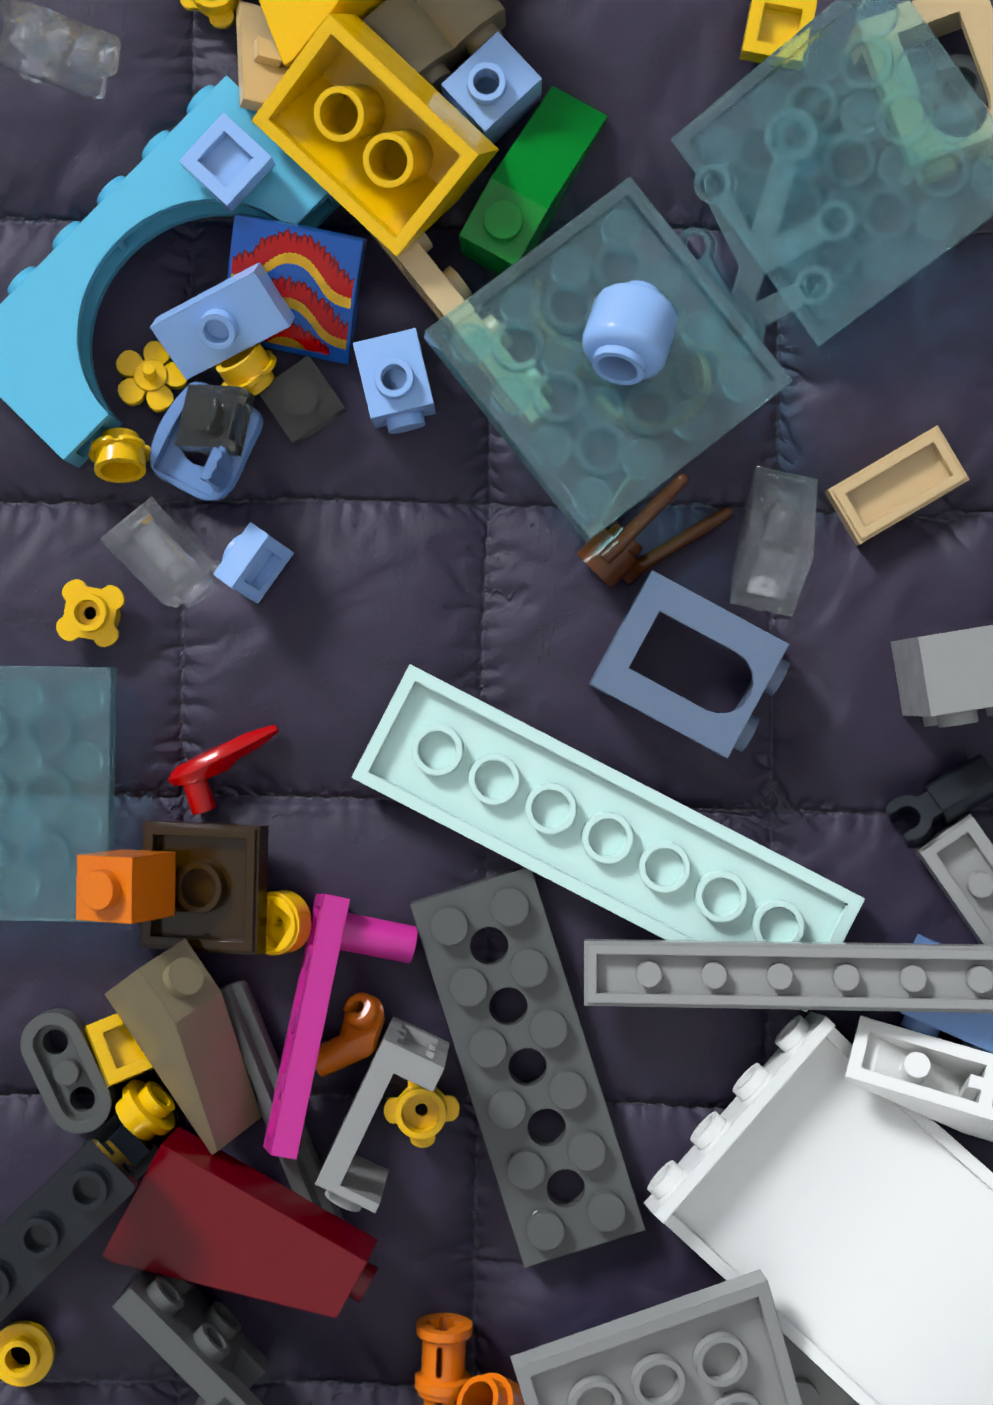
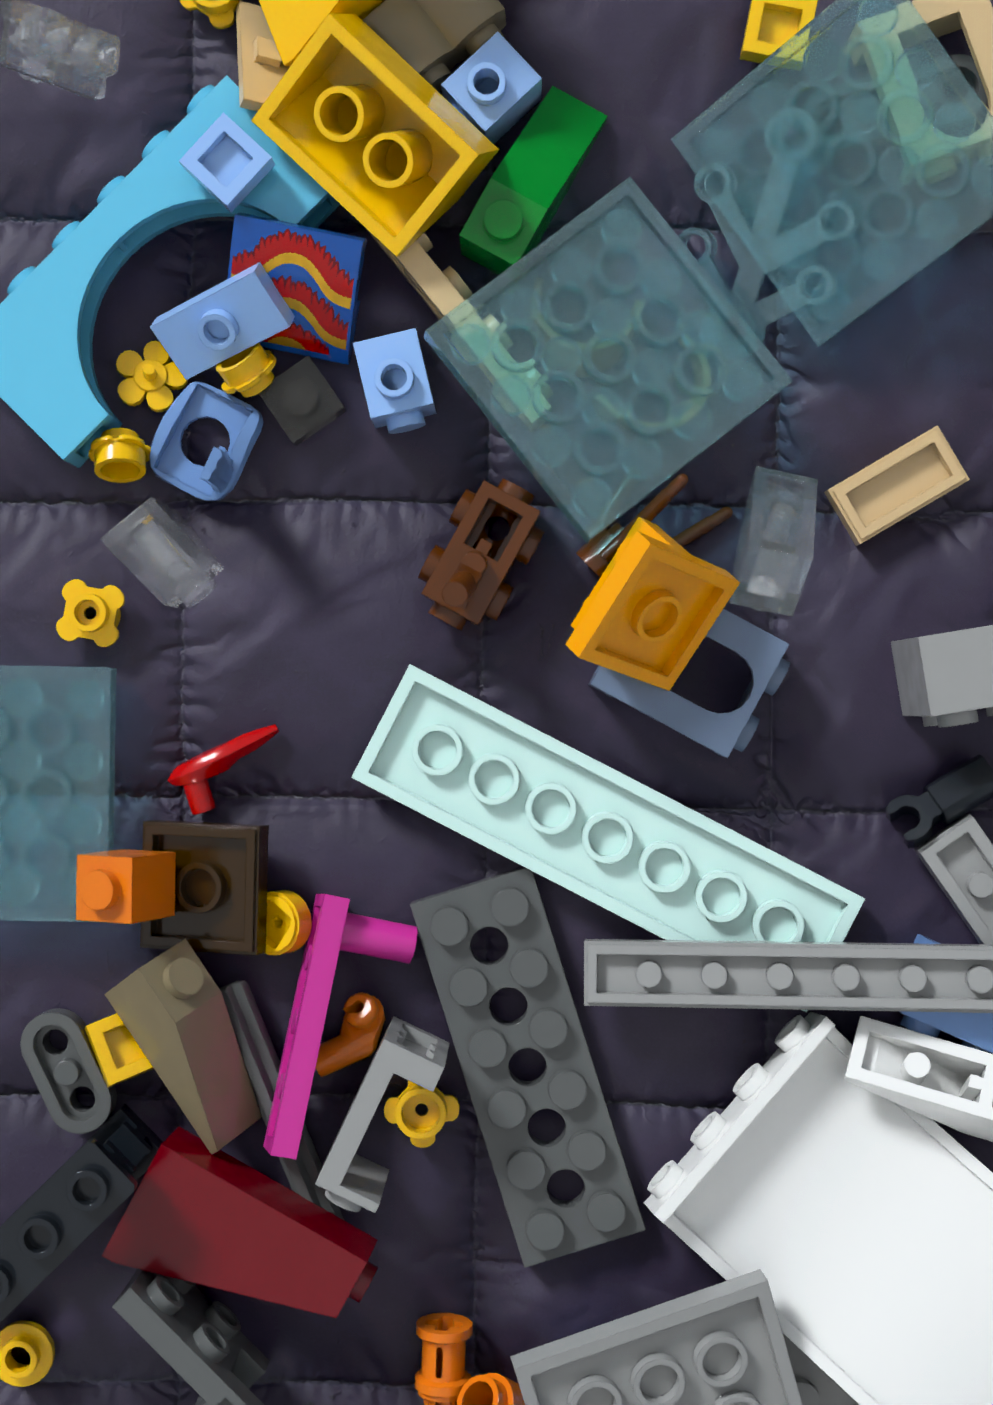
(146, 1109): yellow plate -> none
(214, 418): clear smoke plate -> none
(252, 562): light blue plate -> none
(471, 571): none -> reddish brown brick
(629, 332): light blue head -> none
(650, 608): none -> light orange bracket

